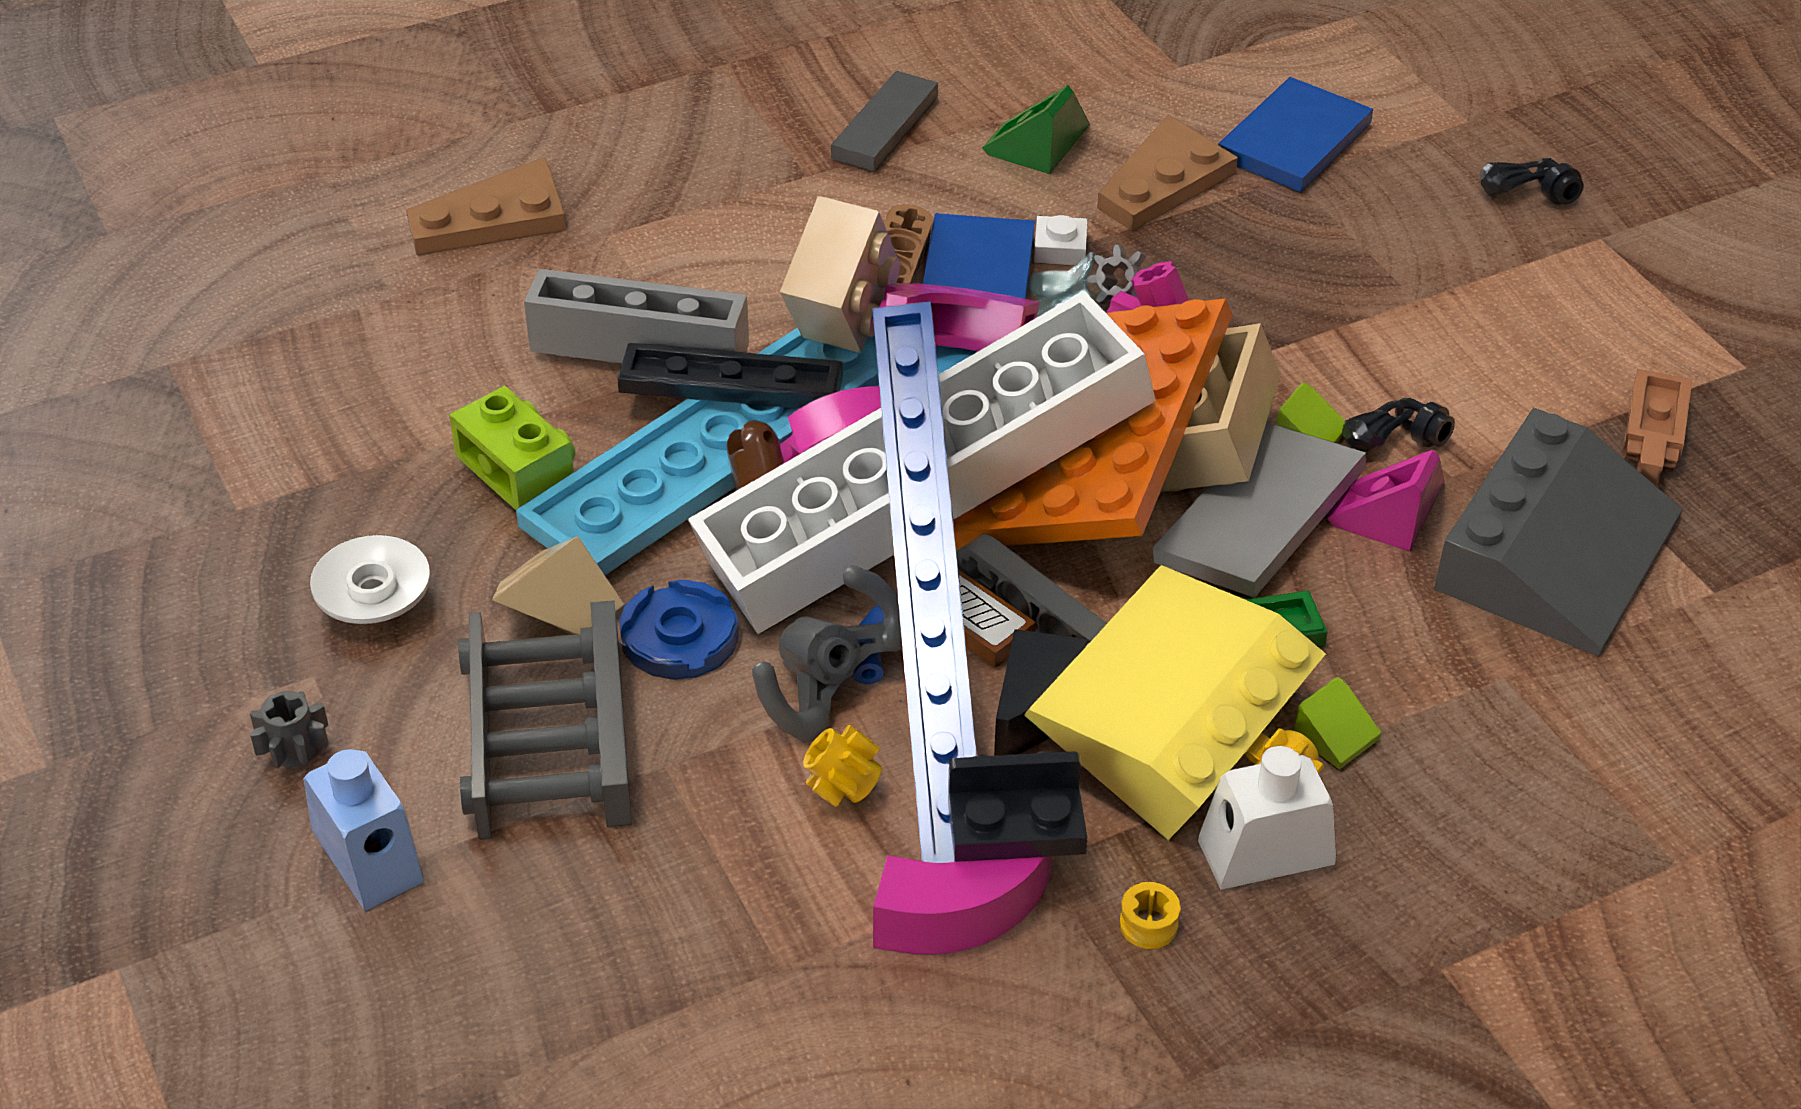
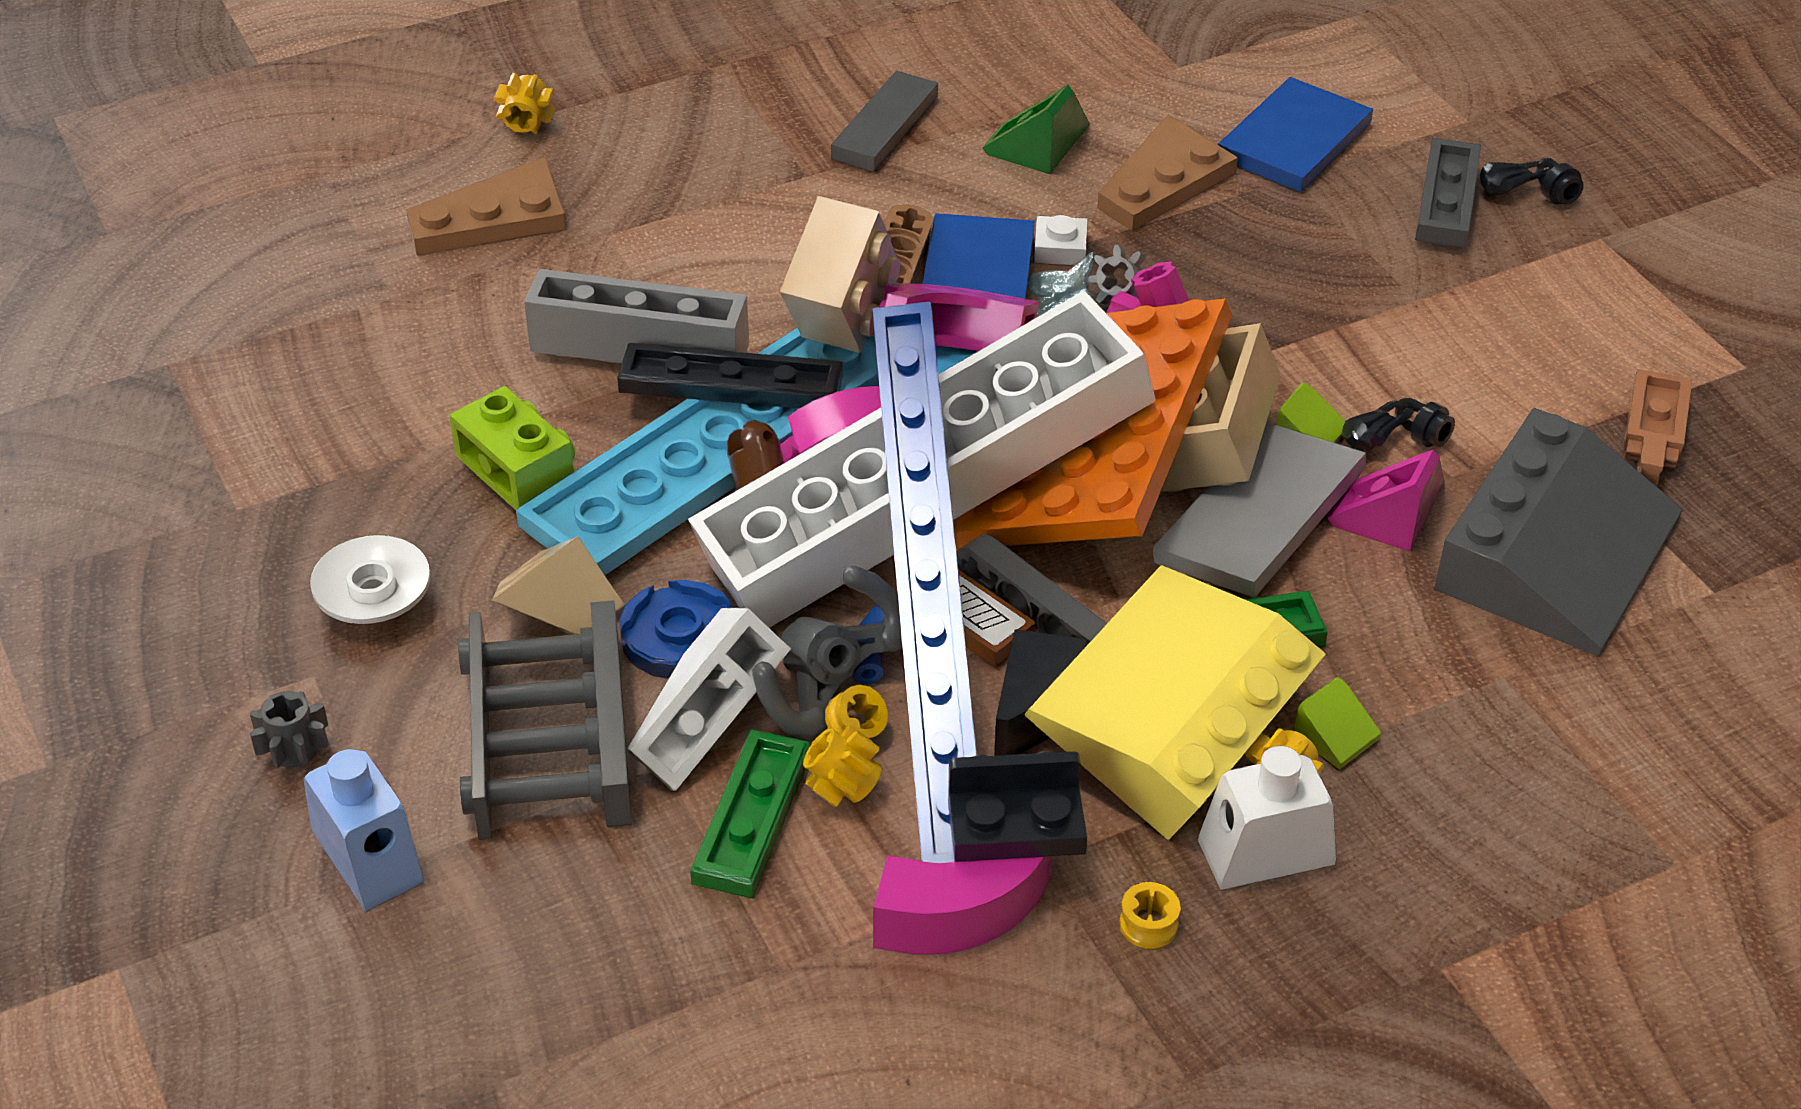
(524, 103): none -> yellow gear
(705, 694): none -> white slope
(750, 814): none -> green tile
(864, 700): none -> yellow bush
(1448, 193): none -> dark grey plate

